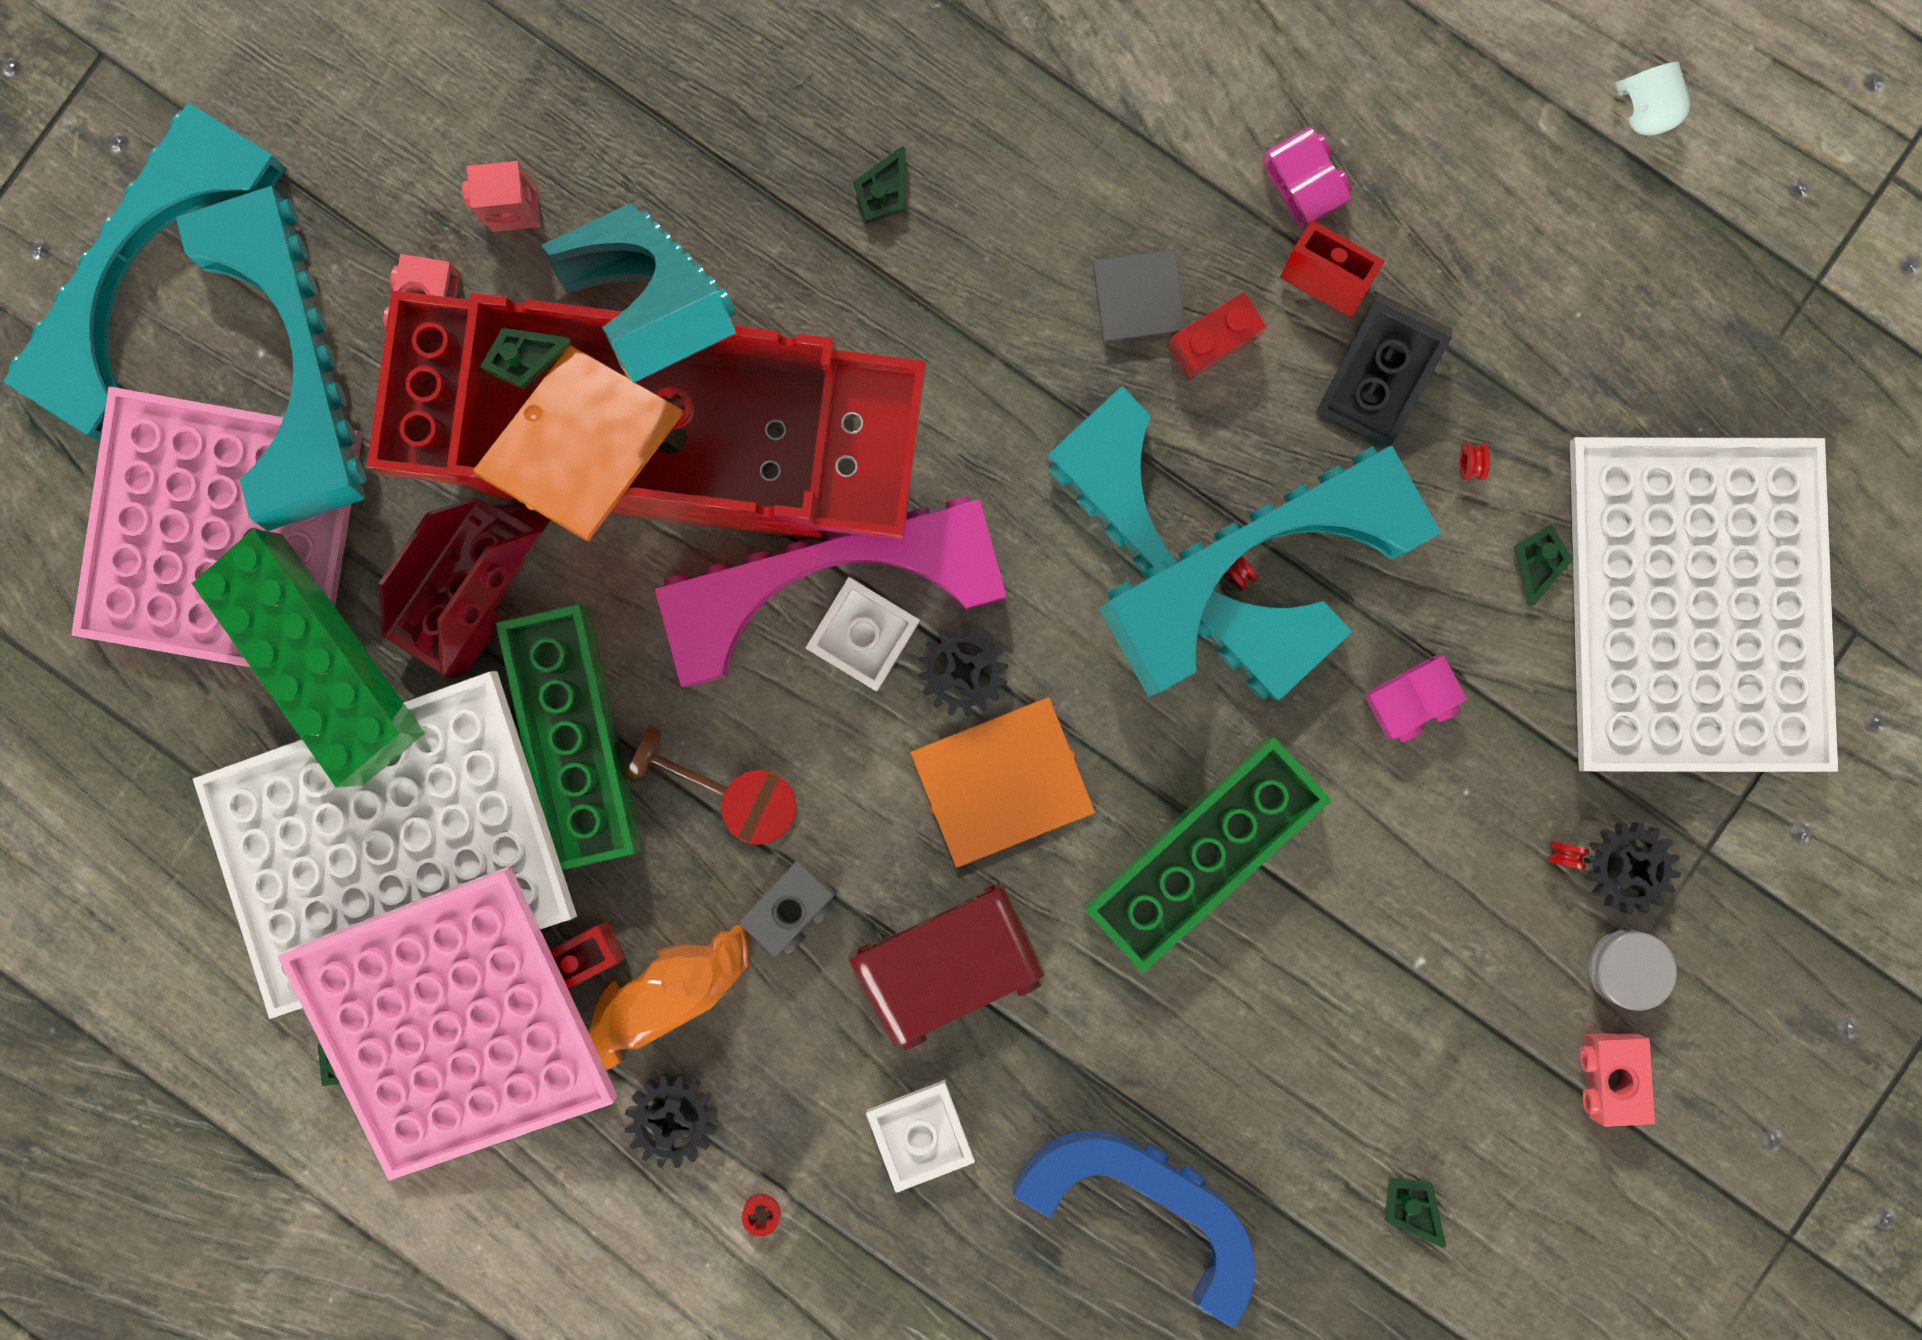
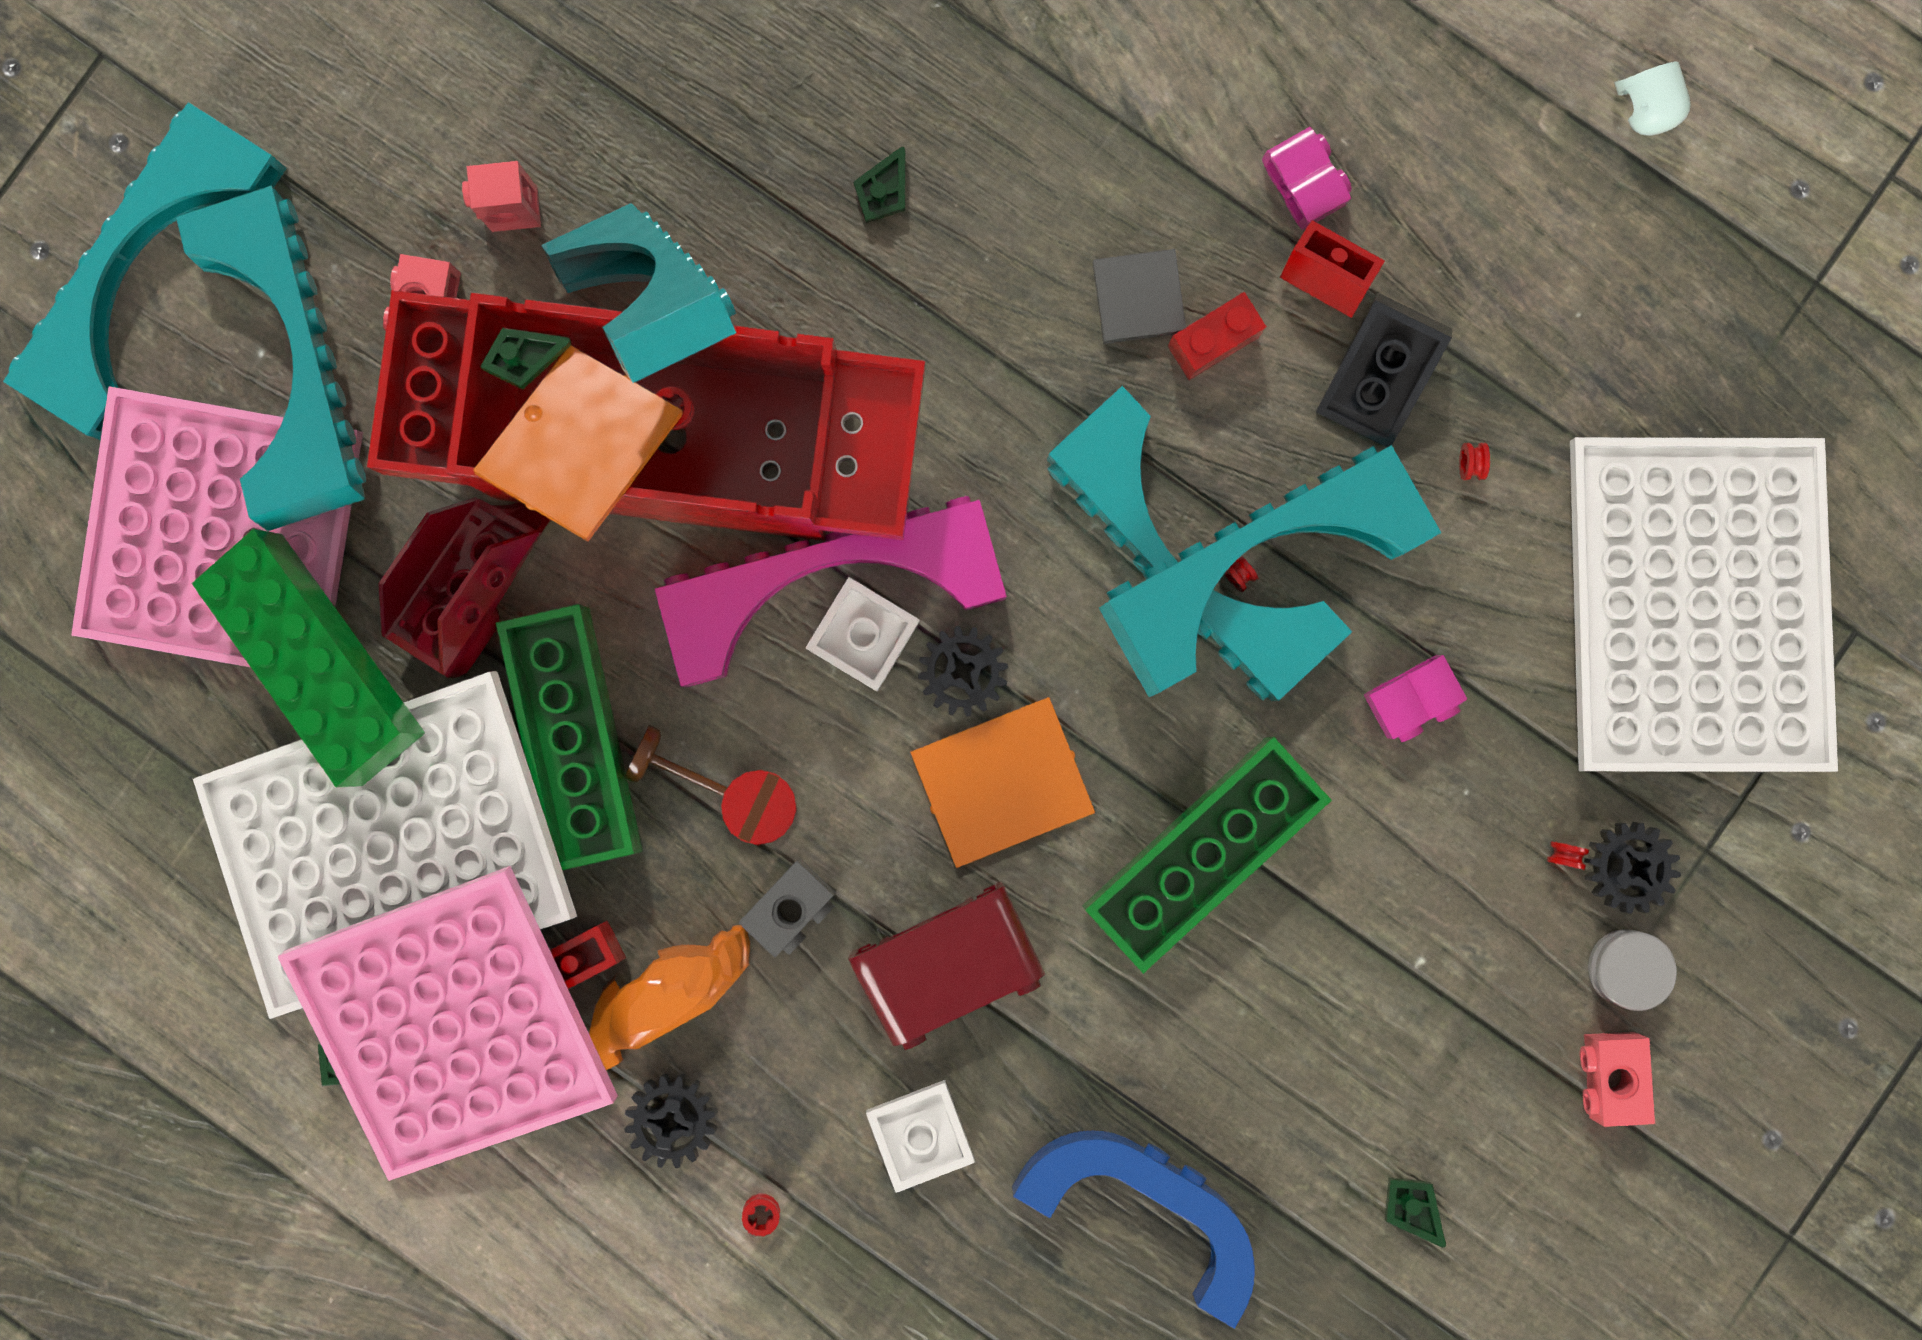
(1541, 562): dark green piece -> none

